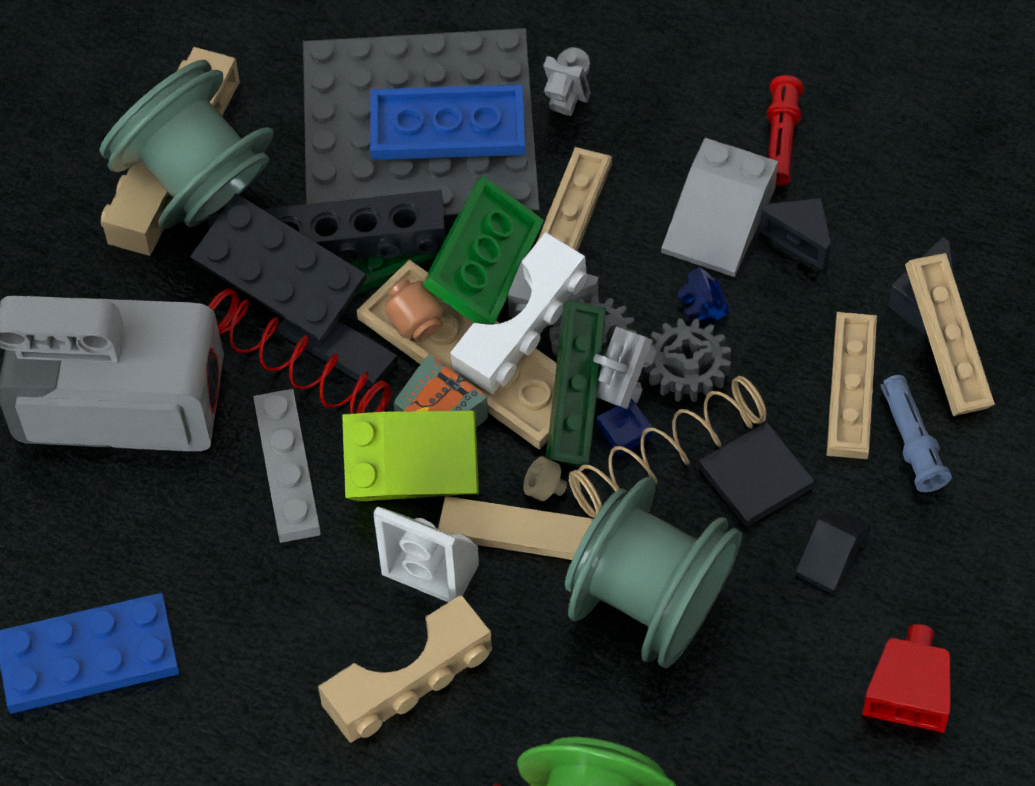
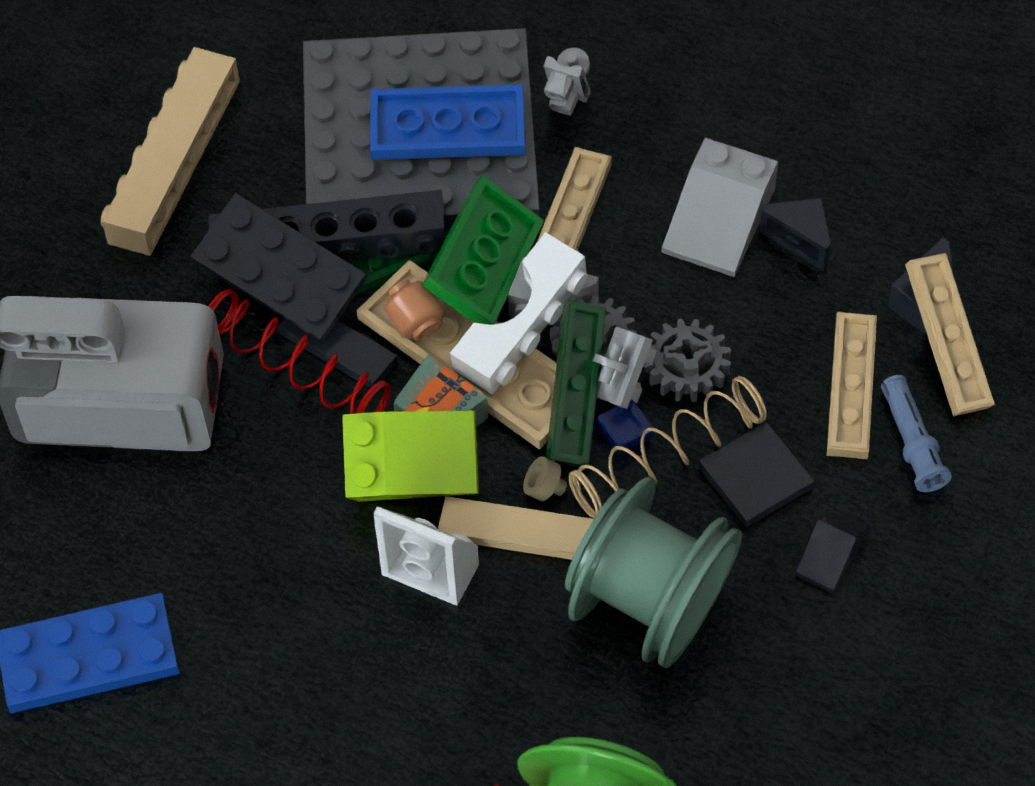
(187, 145): sand green wheel -> none
(286, 466): light grey plate -> none
(364, 699): tan arch -> none
(707, 296): clear blue tile -> none
(783, 116): red pin -> none
(911, 682): red torso -> none

